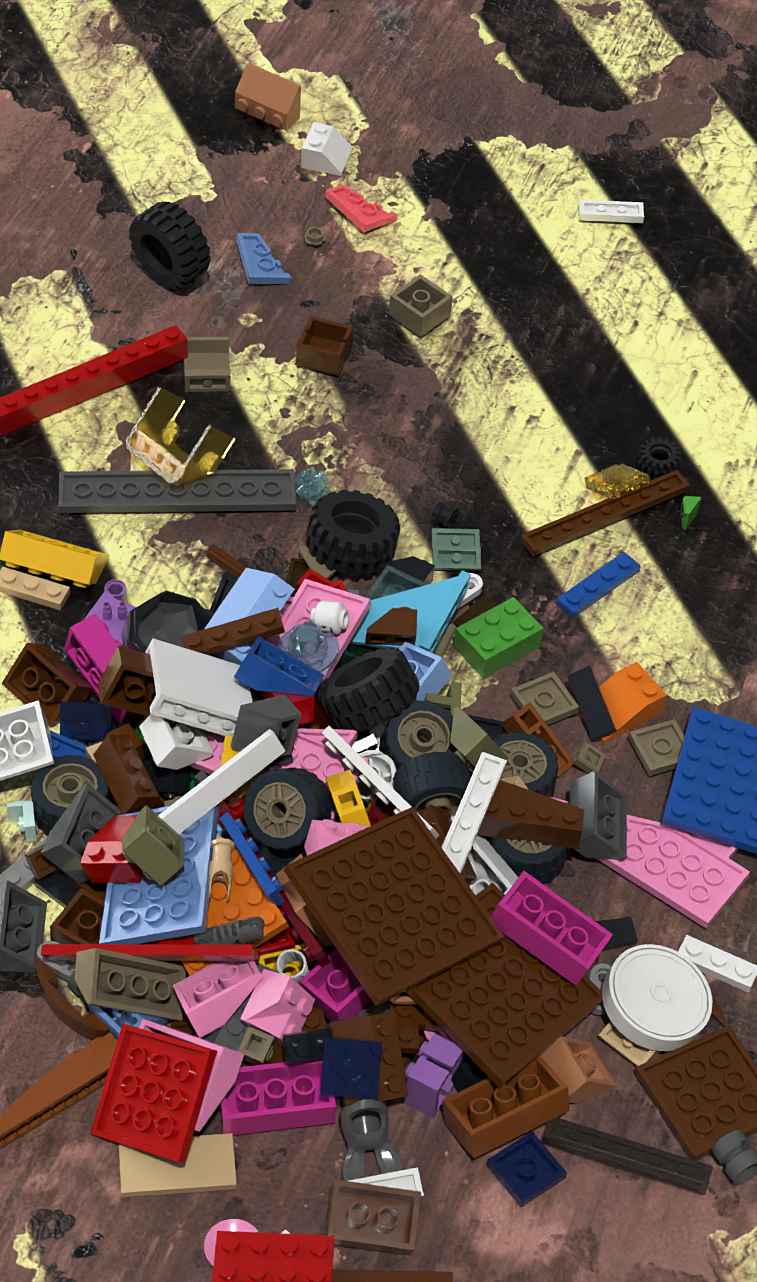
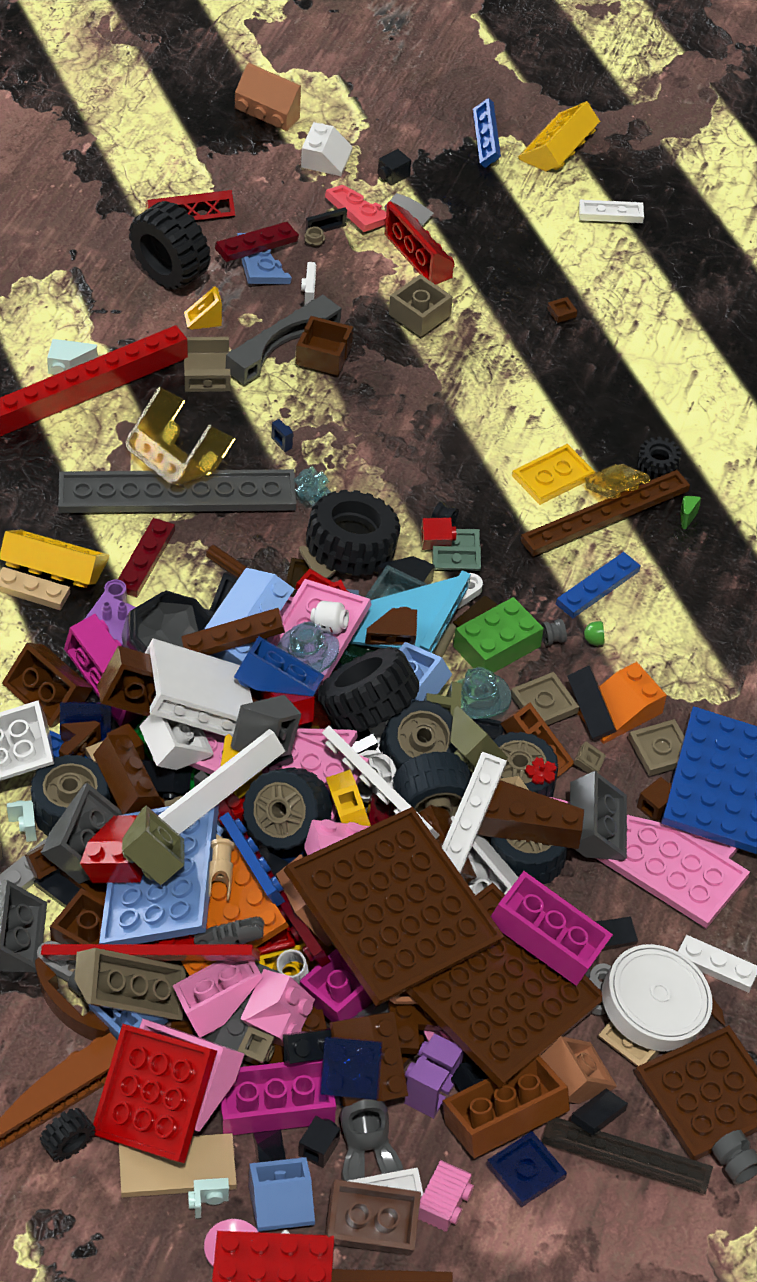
(67, 1134): none -> black tyre
(69, 354): none -> light aqua slope
(78, 737): none -> reddish brown slope
(146, 555): none -> dark red plate
(199, 199): none -> red fence
(206, 311): none -> yellow slope
(208, 1191): none -> light aqua bracket
(247, 360): none -> dark grey arch
(256, 241): none -> dark red plate
(269, 1146): none -> black slope
(281, 1194): none -> medium blue slope
(282, 435): none -> dark blue plate
(308, 283): none -> white plate
(319, 1141): none -> black brick
(328, 220): none -> black slope
(394, 167): none -> black brick
(415, 208): none -> light grey slope
(417, 245): none -> red slope
(437, 532): none -> red brick
(444, 1195): none -> bright pink brick
(484, 694): none -> clear light blue hat
(486, 133): none -> blue plate
(541, 772): none -> red plant
(552, 474): none -> yellow tile
(554, 632): none -> dark grey wheel
(561, 137): none -> yellow slope
(562, 309): none -> reddish brown plate
(595, 633): none -> bright green piece
(599, 1111): none -> black tile
(654, 799): none -> reddish brown brick

